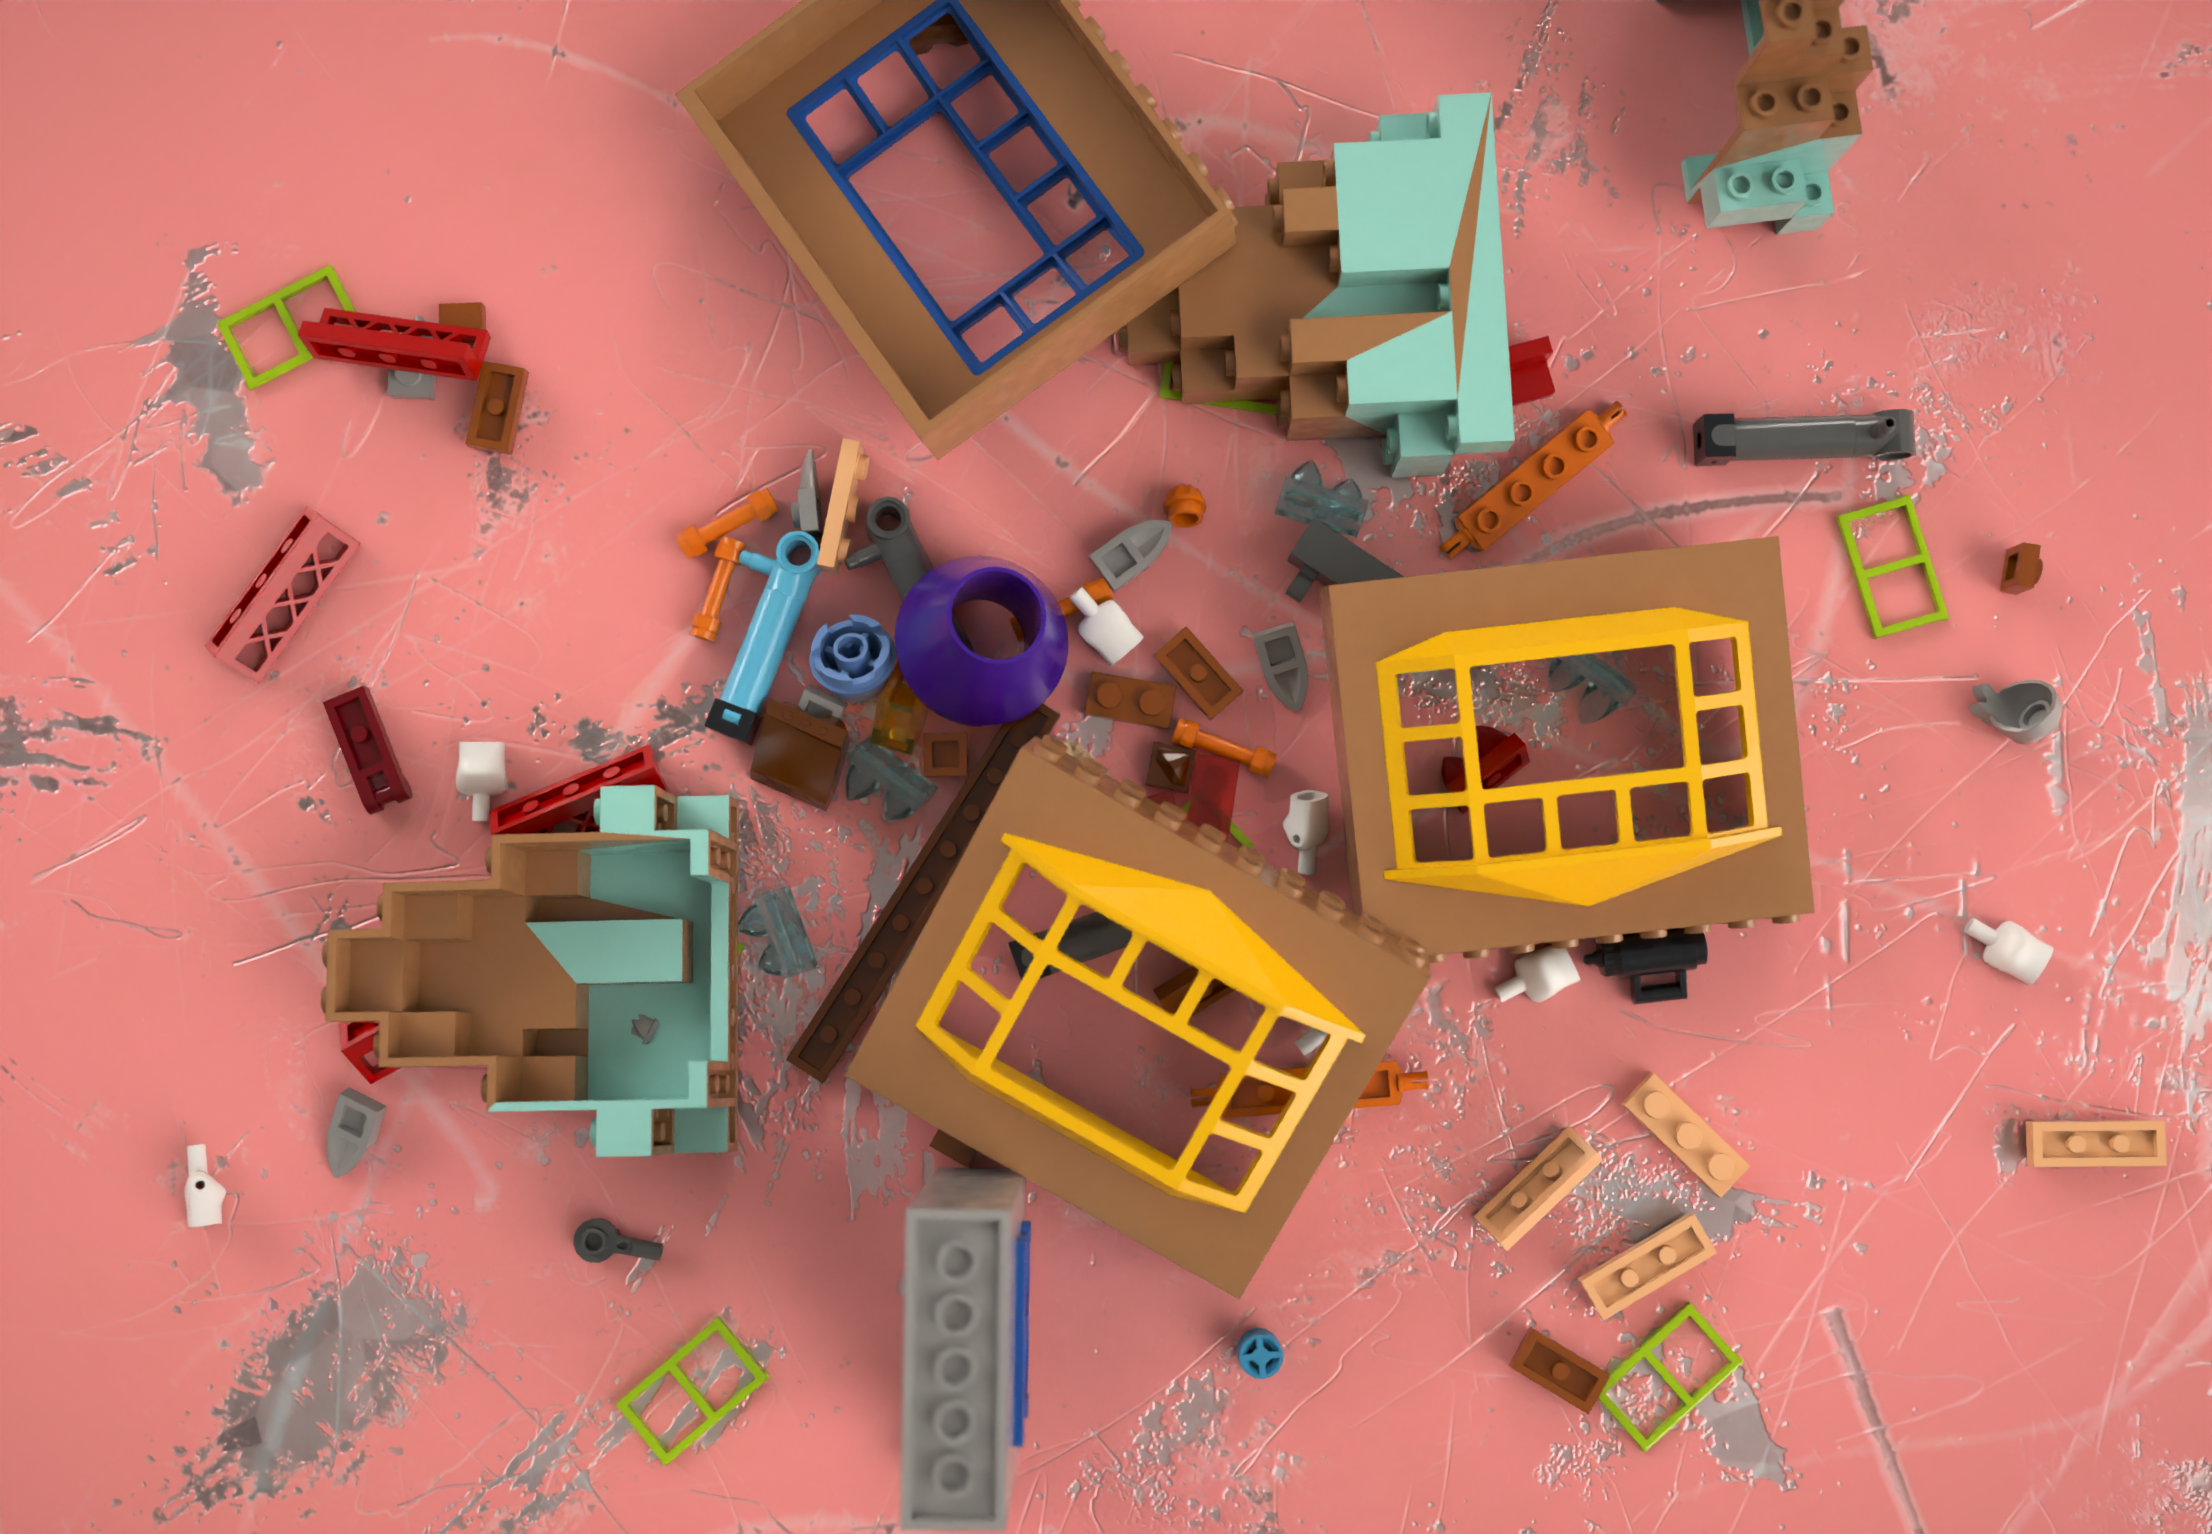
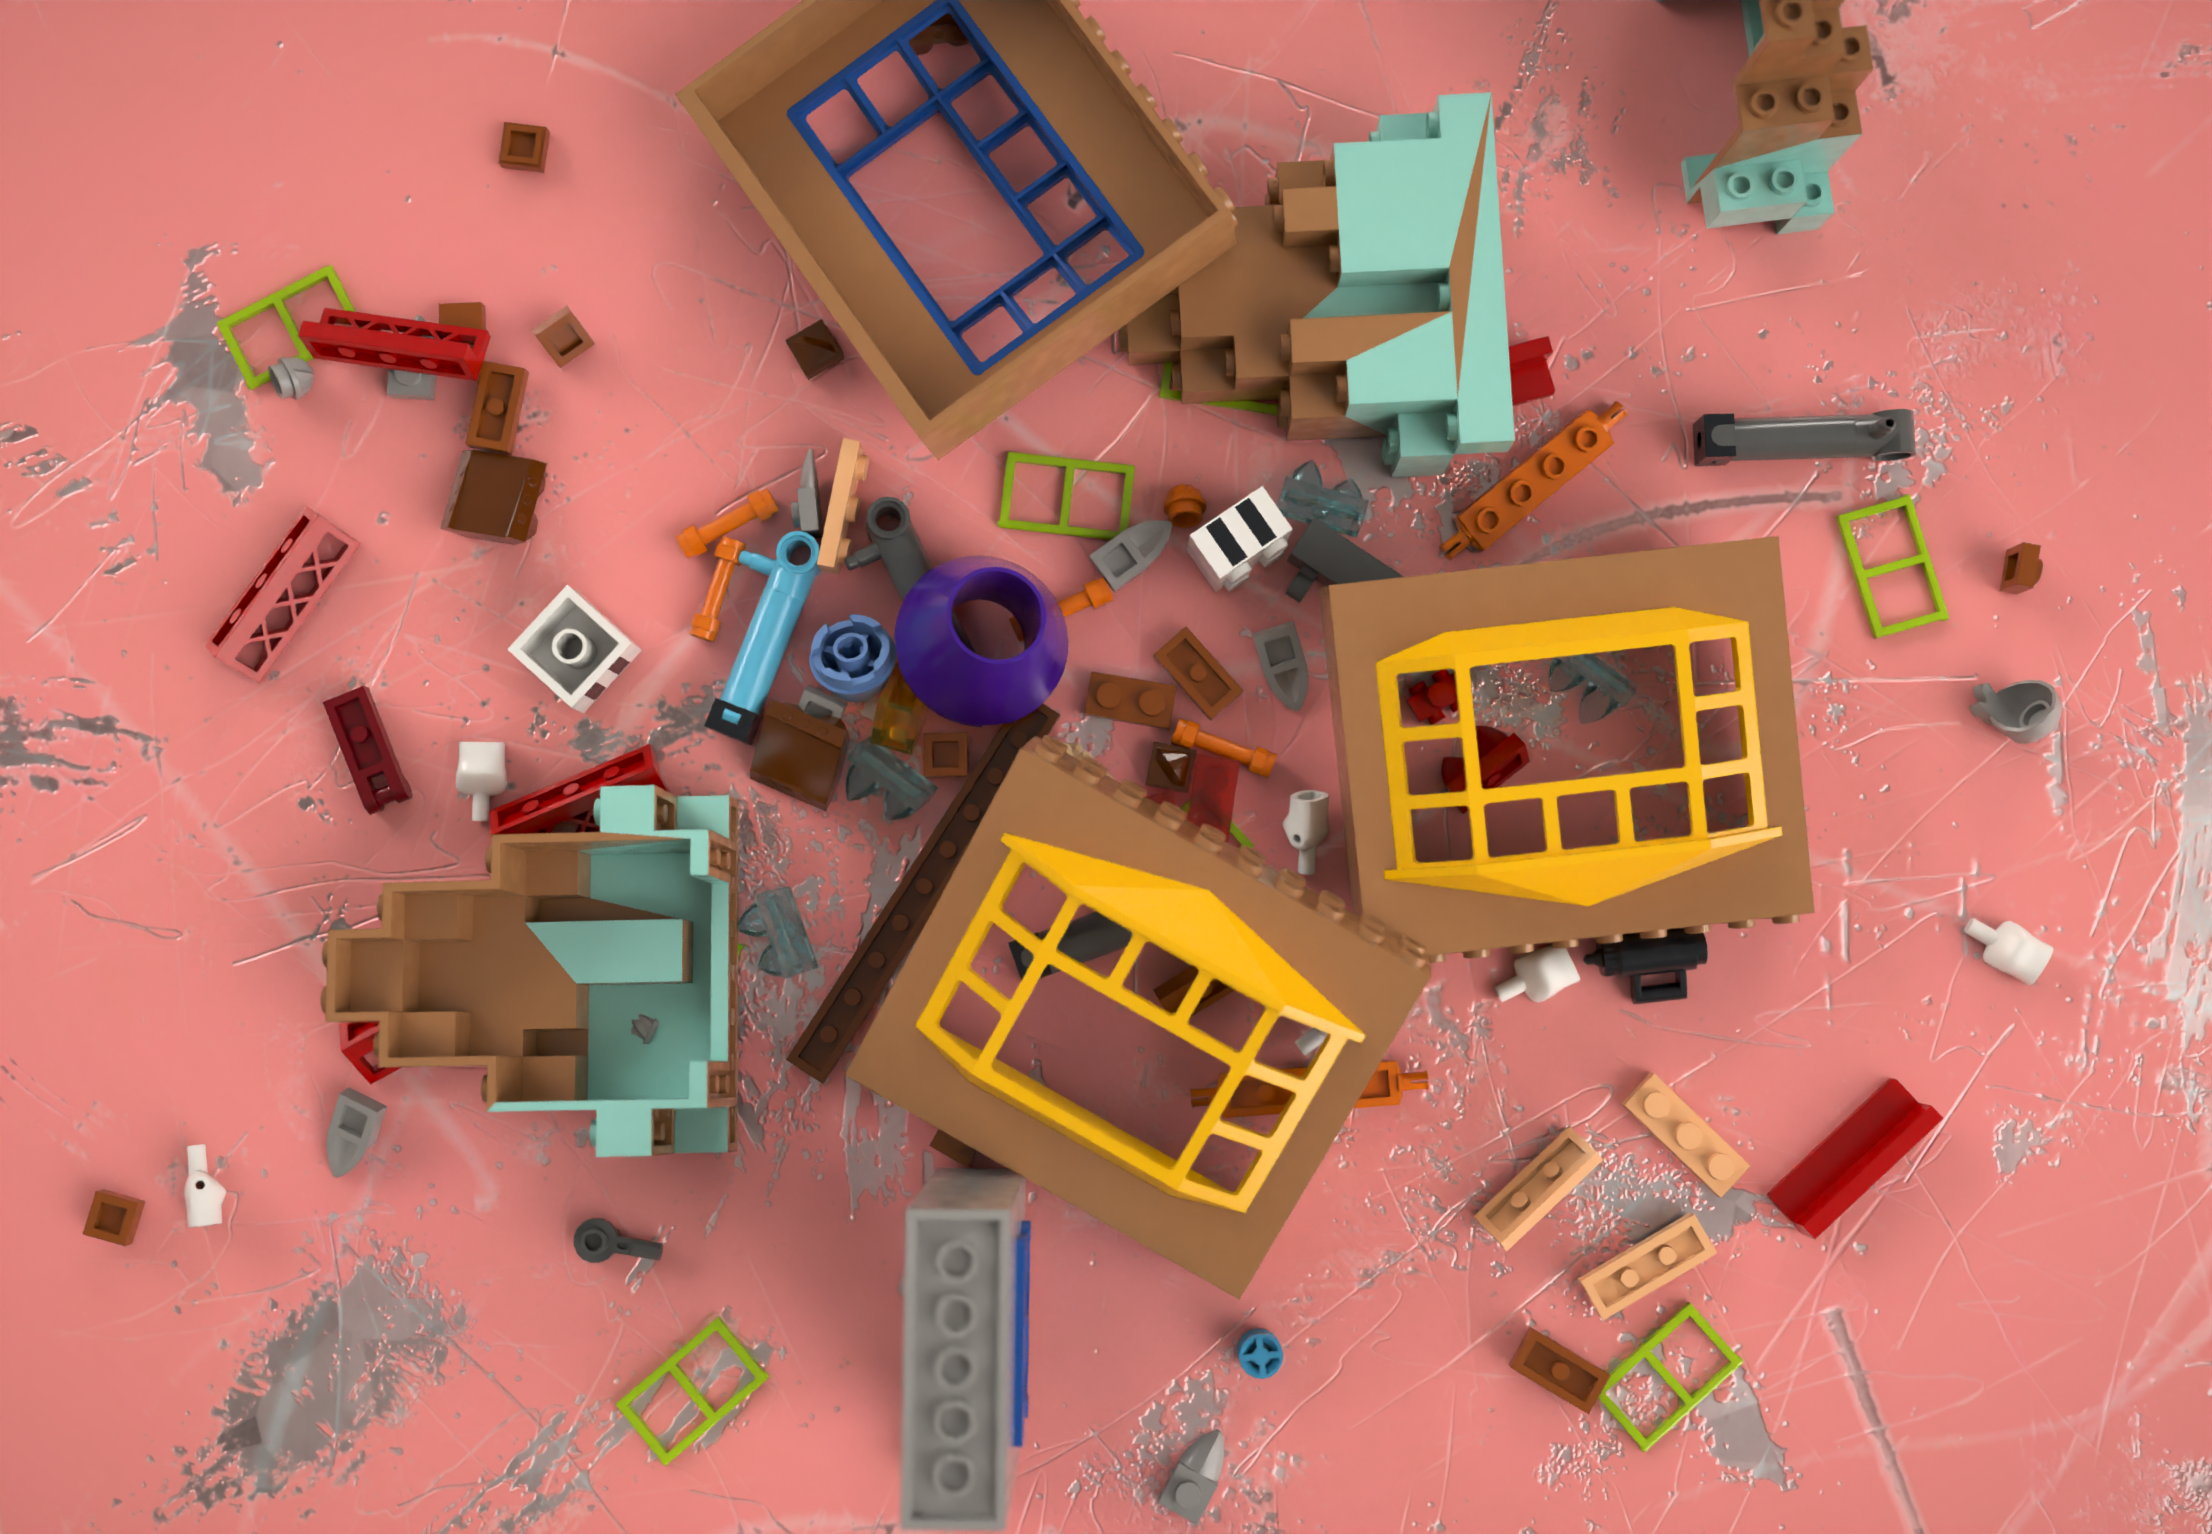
(113, 1217): none -> dark orange plate
(291, 377): none -> light grey plate
(494, 497): none -> reddish brown slope
(524, 147): none -> dark orange tile
(563, 336): none -> dark orange plate
(574, 649): none -> white brick
(815, 349): none -> reddish brown tile
(1070, 465): none -> lime window
(1105, 627): white piece -> none
(1194, 1477): none -> light grey plate
(1239, 540): none -> white brick
(1429, 701): none -> red piece
(1853, 1158): none -> red panel
(2096, 1143): light nougat plate -> none

